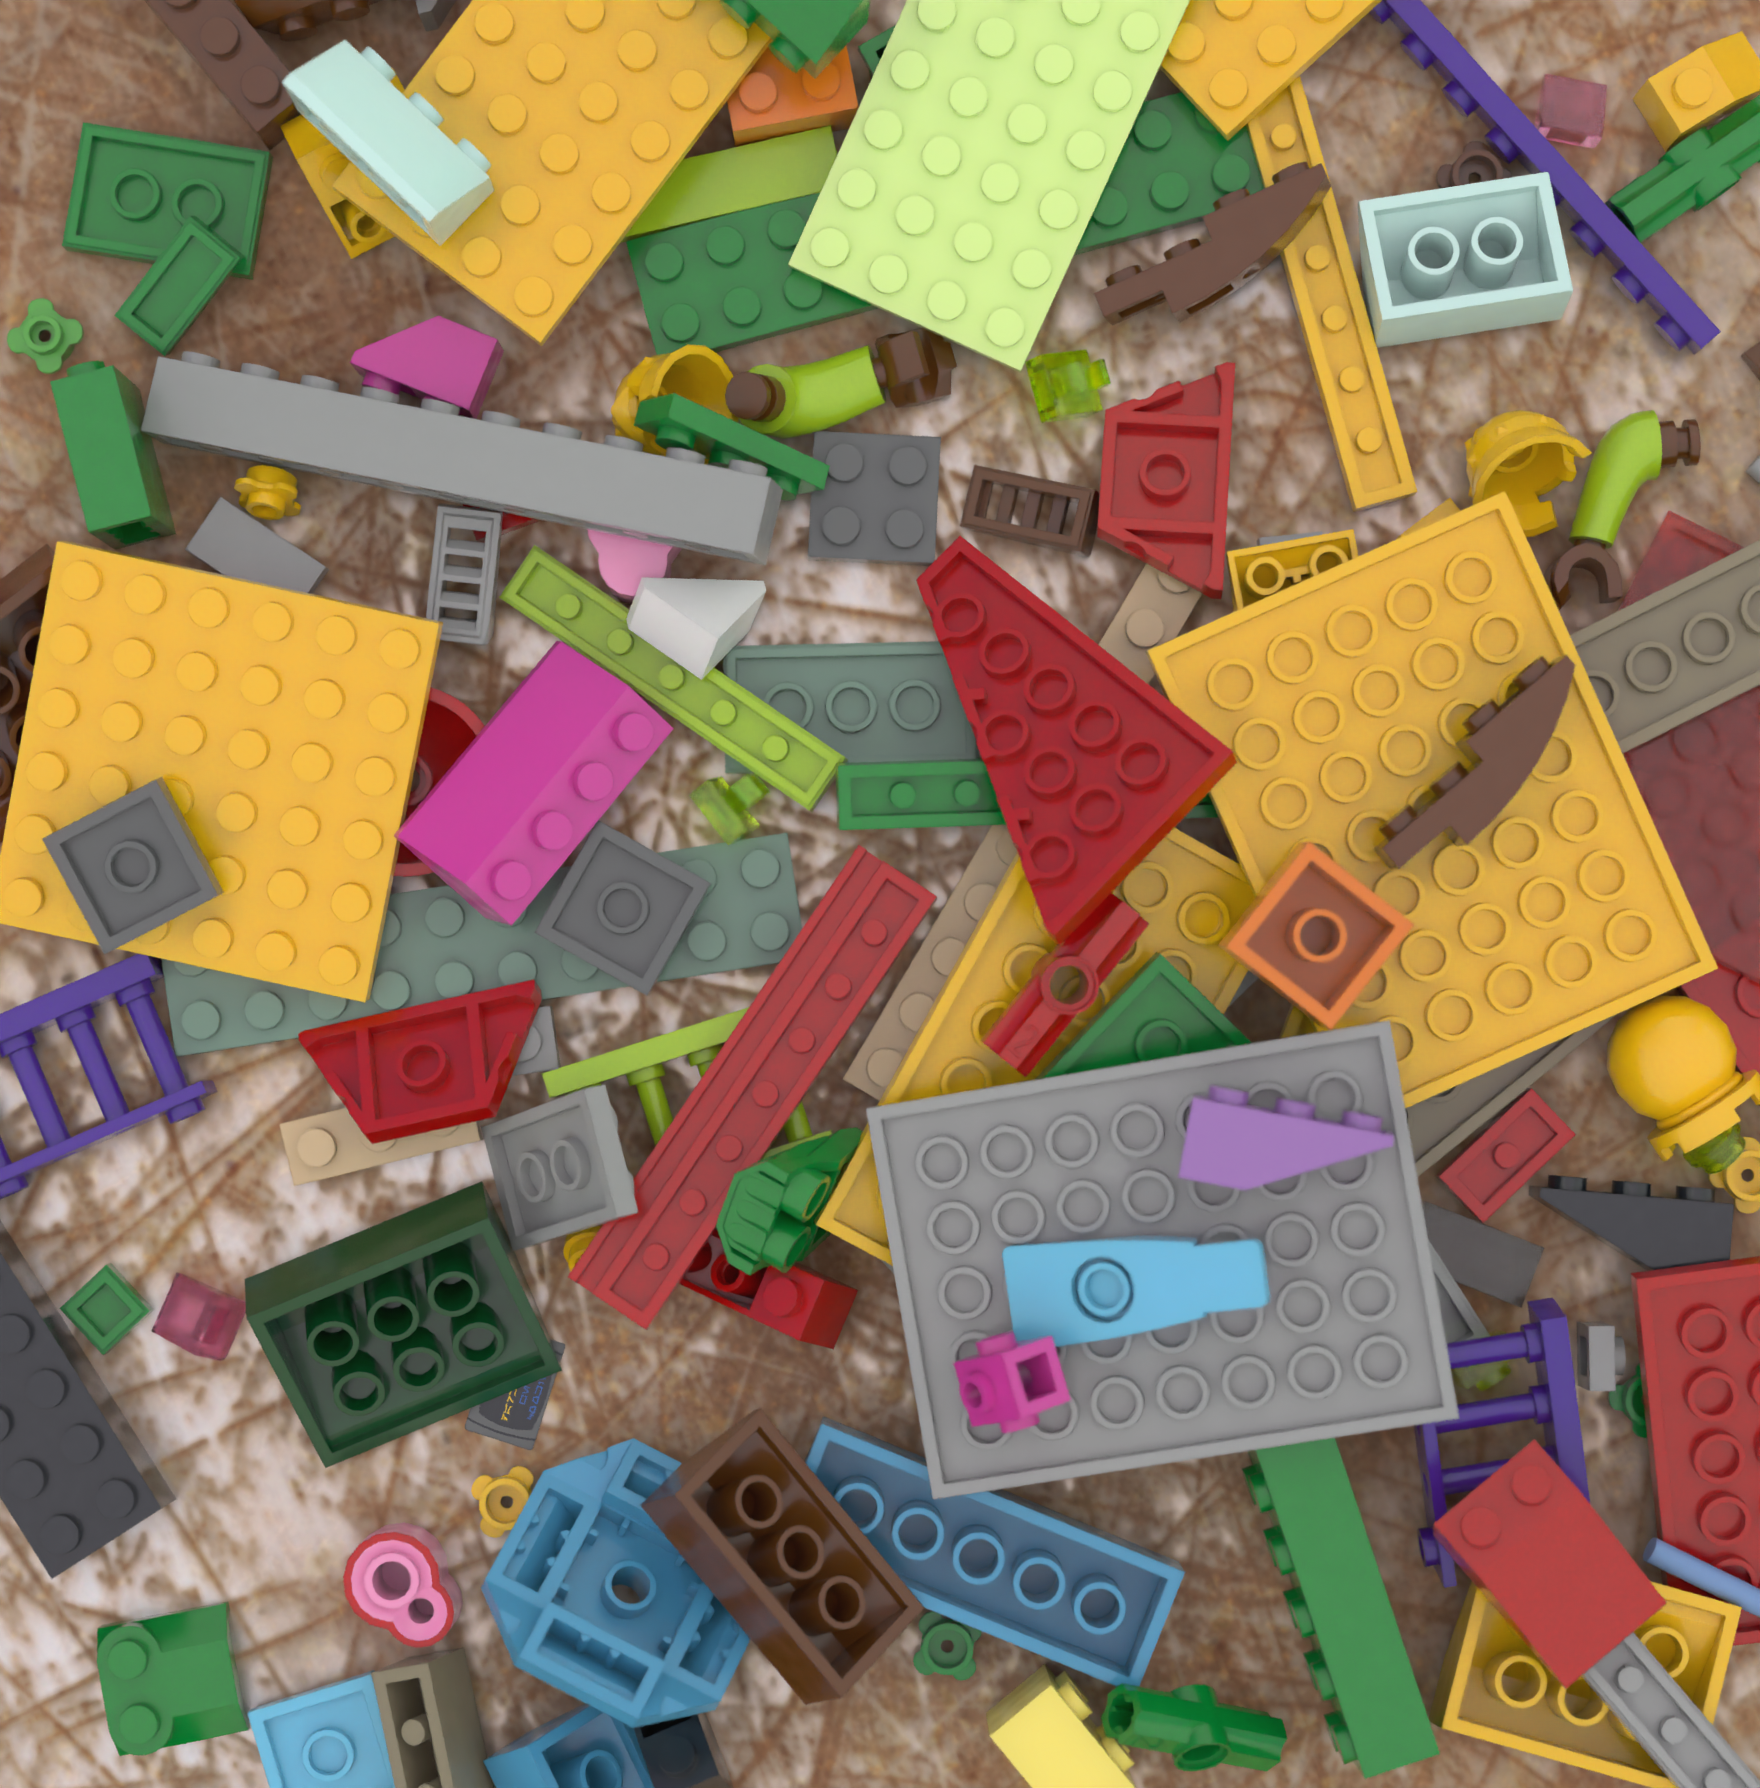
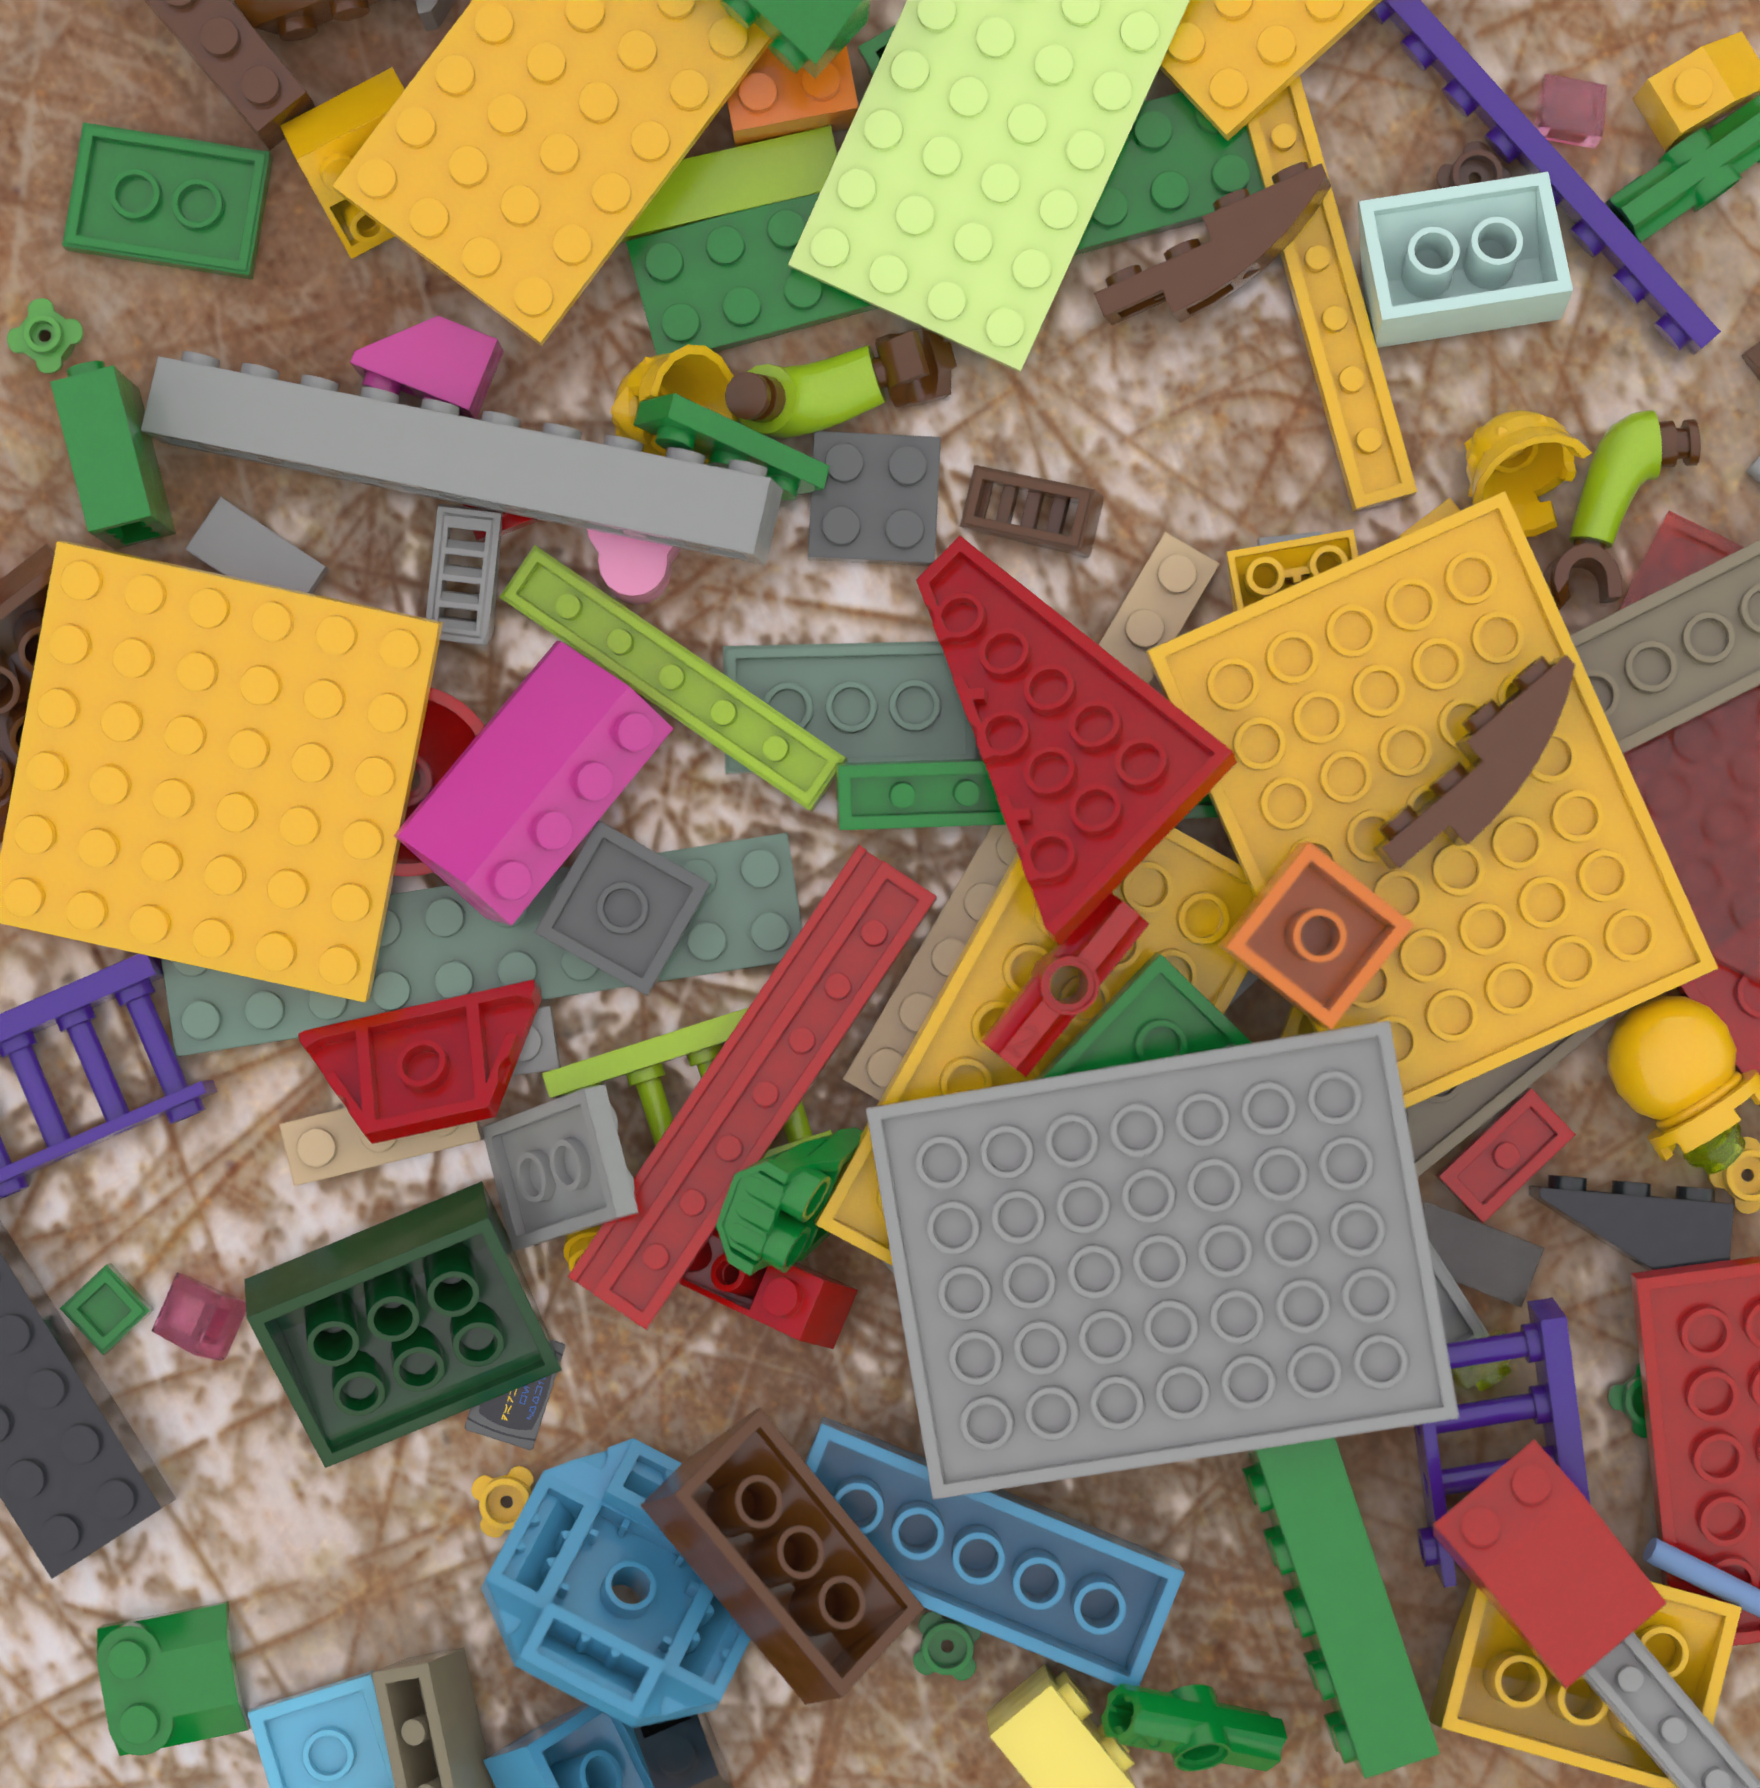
(133, 865): dark grey plate -> none
(179, 285): green tile -> none
(268, 492): yellow plate -> none
(391, 137): light aqua slope -> none
(403, 1584): bright pink piece -> none
(694, 618): white slope -> none
(728, 806): clear neon green tile -> none
(1011, 1381): dark pink brick -> none
(1067, 385): clear neon green tile -> none
(1128, 1285): medium azure piece -> none
(1170, 479): red wing -> none
(1257, 1145): medium lavender slope -> none
(1599, 1356): light grey plate -> none

